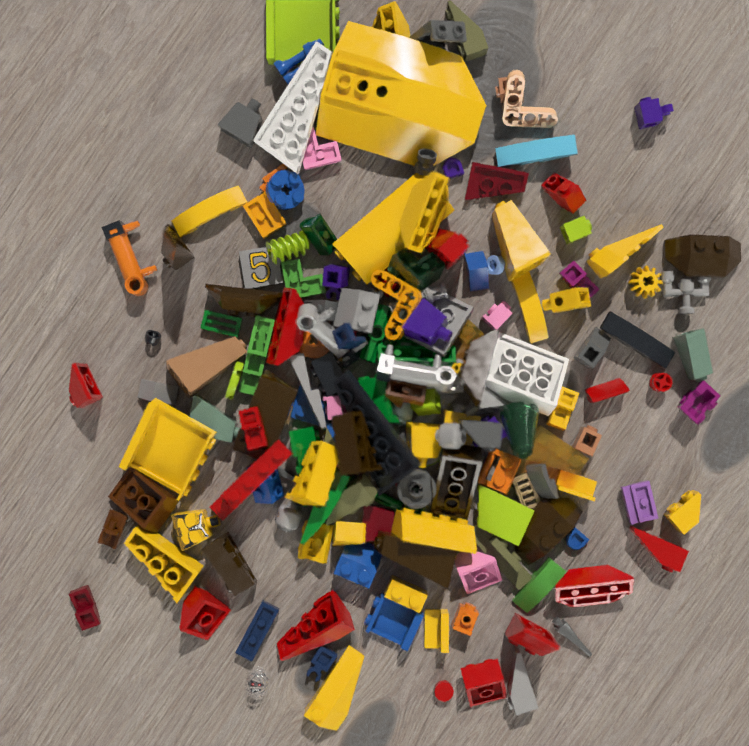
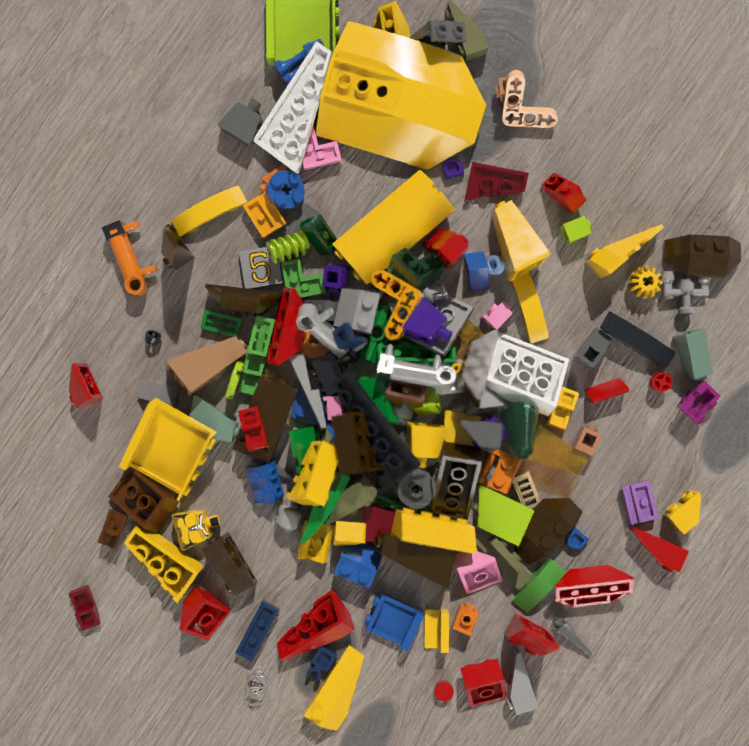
(250, 480): red arch -> none
(405, 593): yellow brick -> none
(424, 165): dark grey wheel -> none
(424, 211): yellow wedge -> none
(450, 435): light grey head -> none
(536, 150): medium azure slope -> none
(540, 481): dark grey slope -> none
(567, 300): yellow torso -> none
(576, 277): magenta slope -> none
(576, 485): yellow panel -> none
(650, 113): dark purple brick -> none

